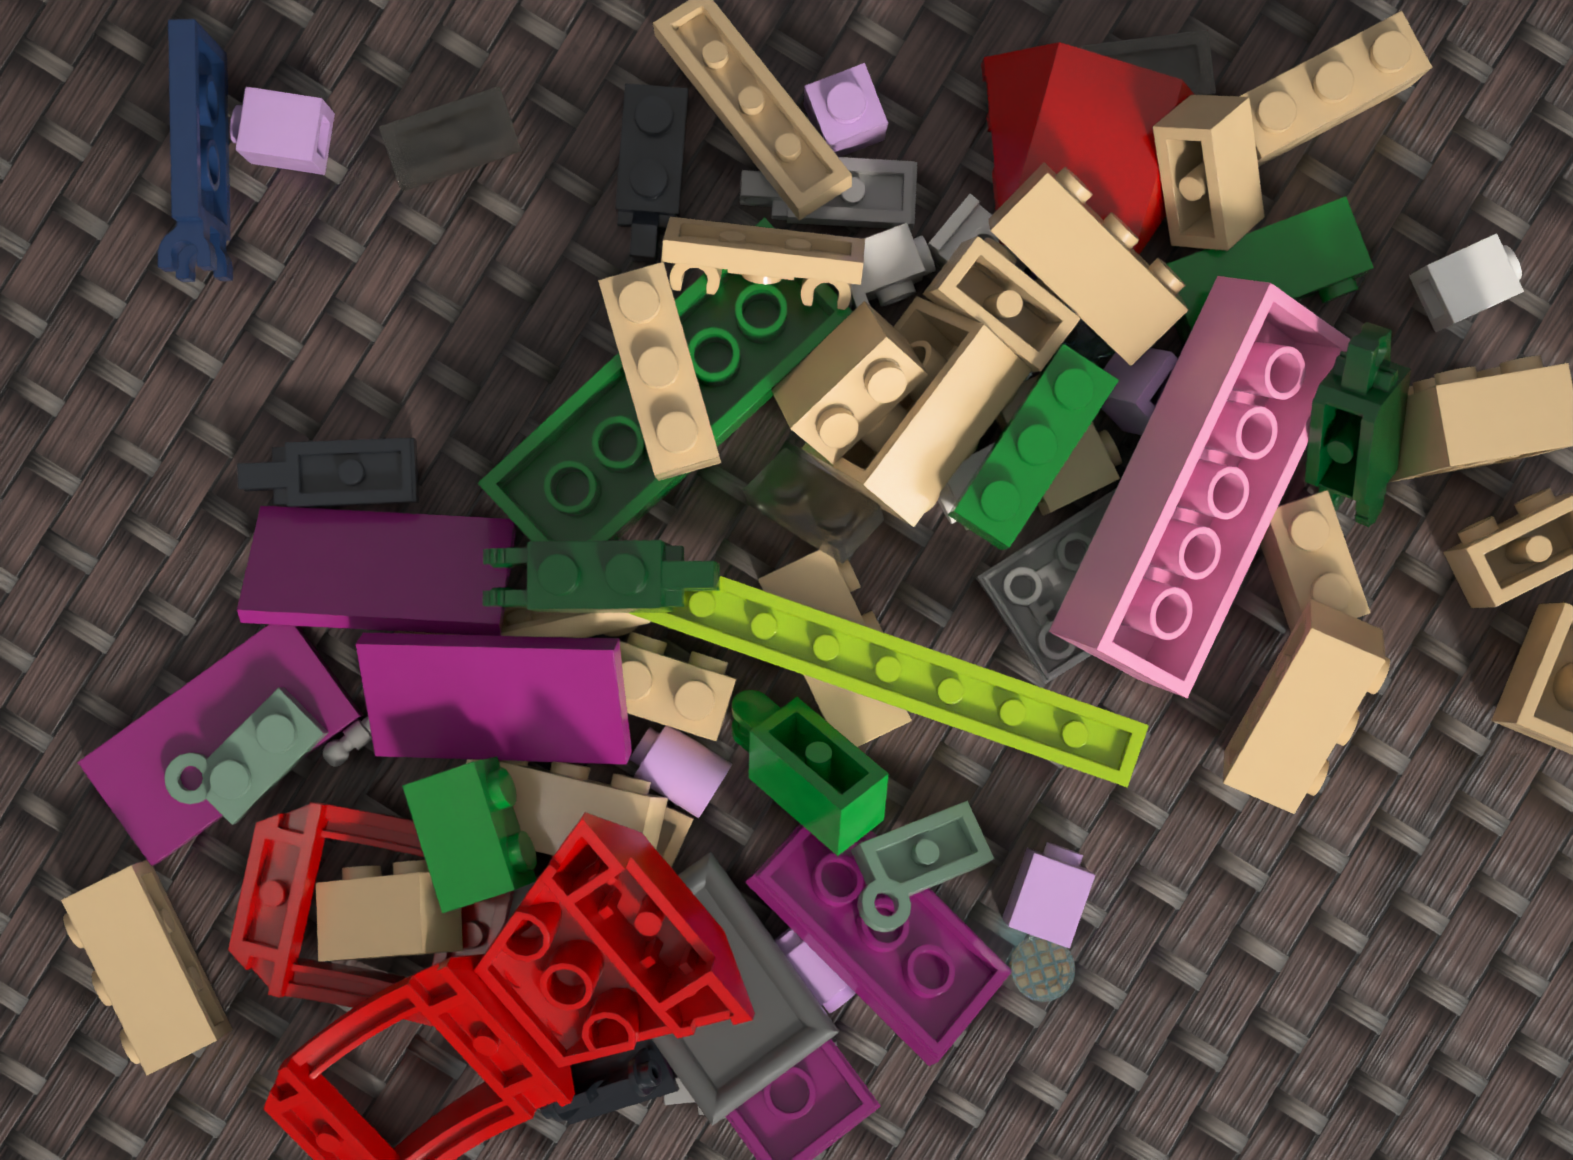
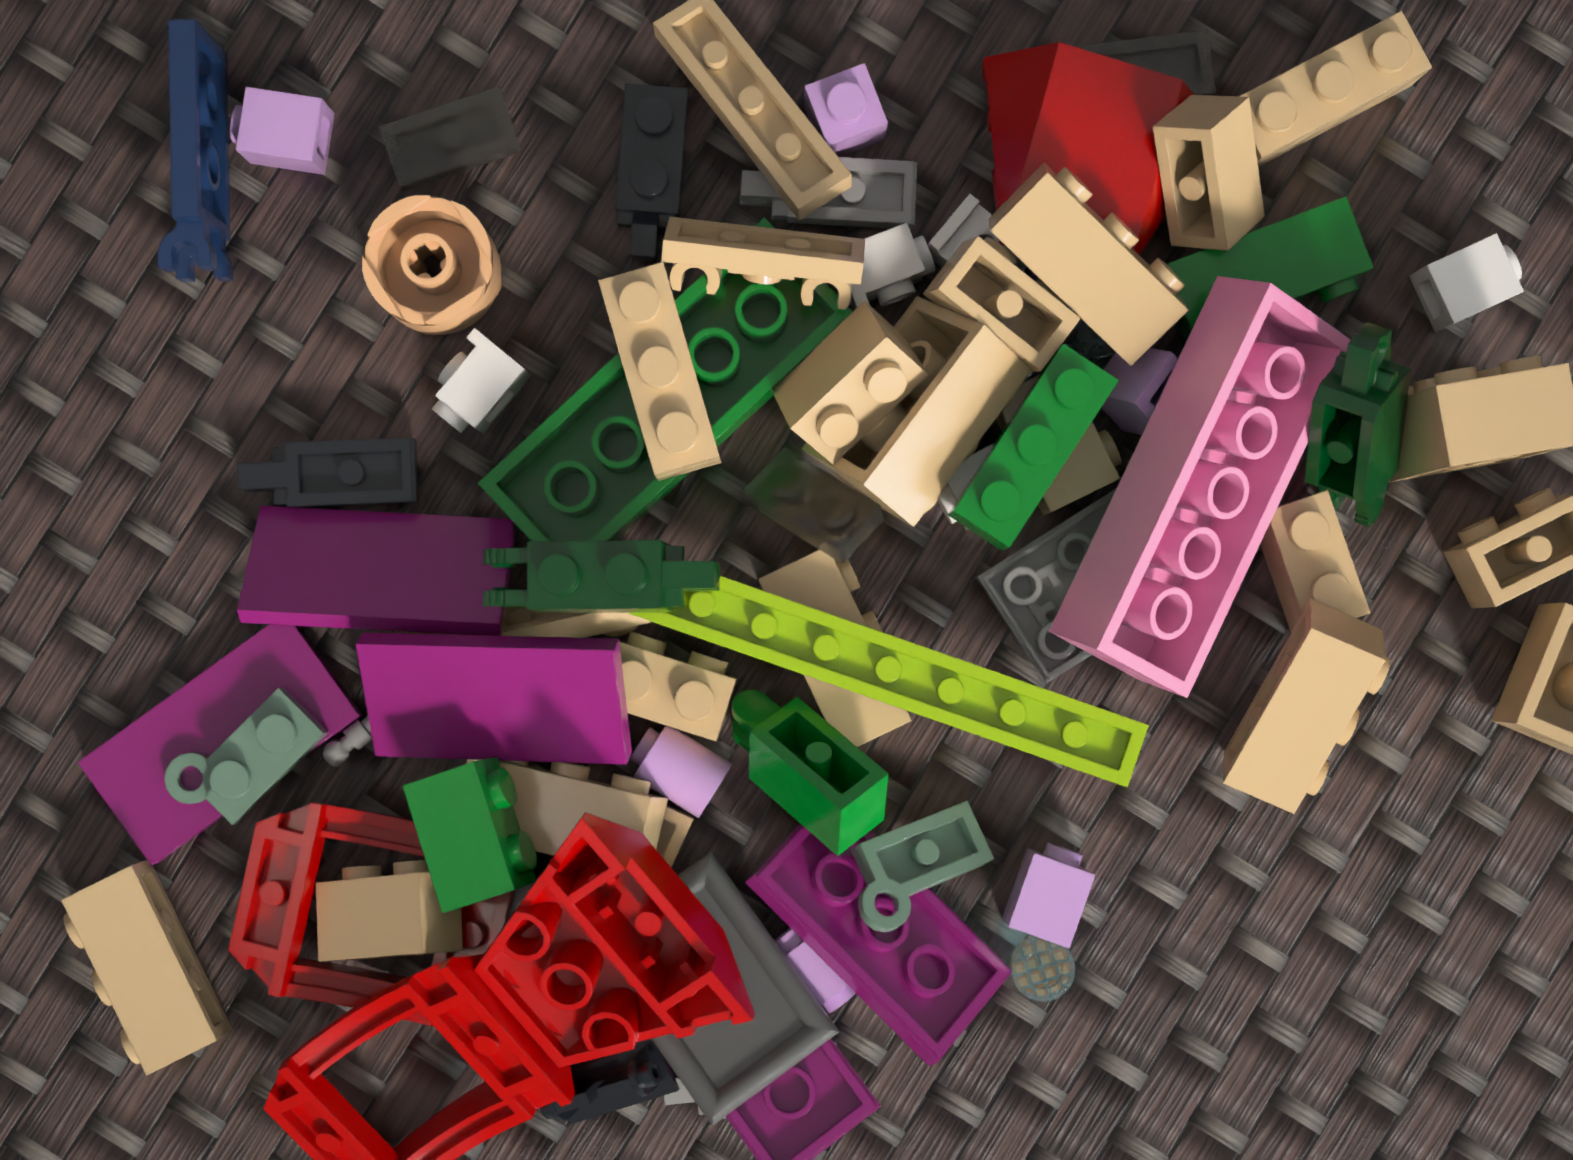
(396, 266): none -> light nougat brick
(478, 385): none -> white brick

